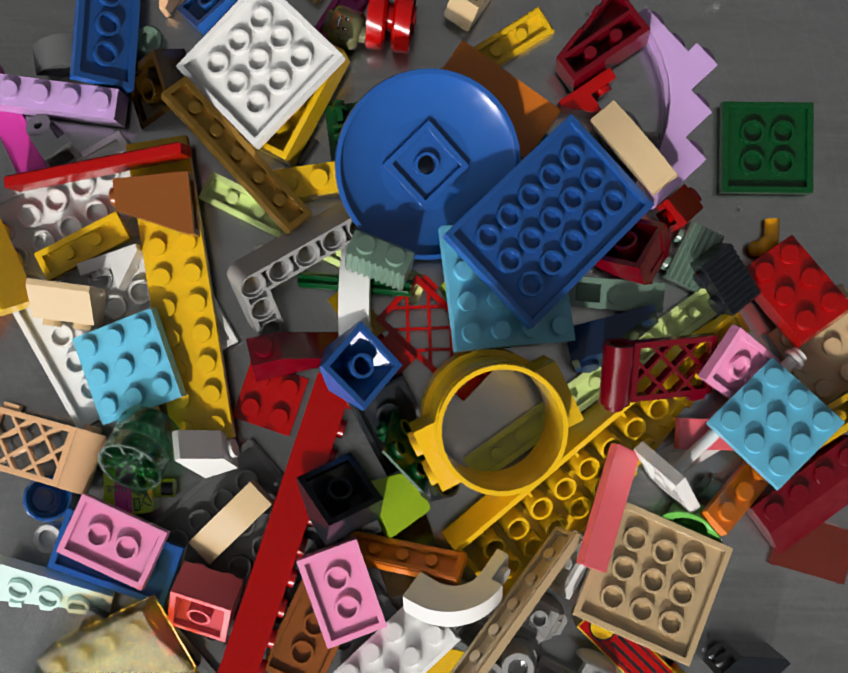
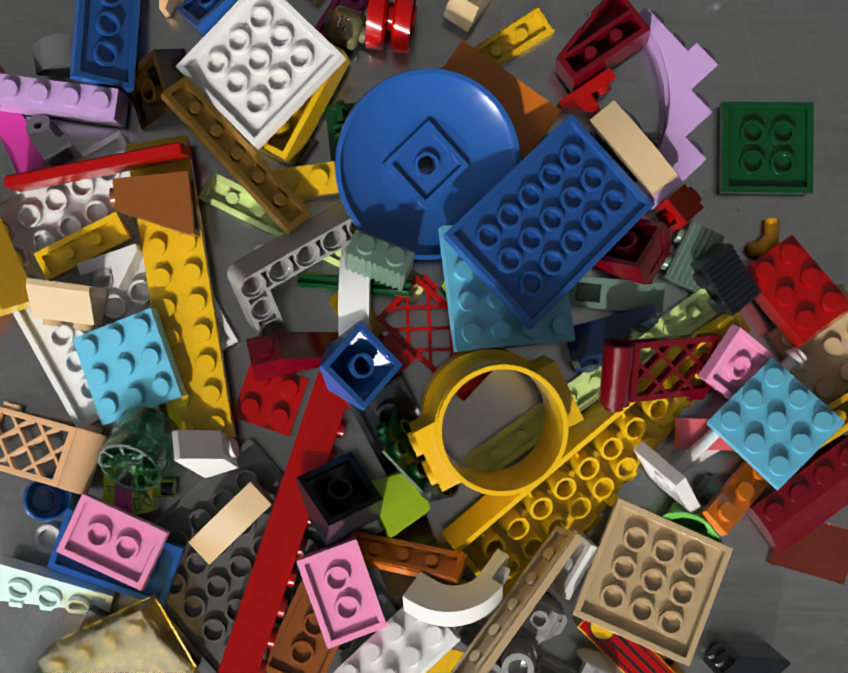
(150, 39): sand green tile -> none
(204, 600): coral slope -> none
(608, 508): coral tile -> none

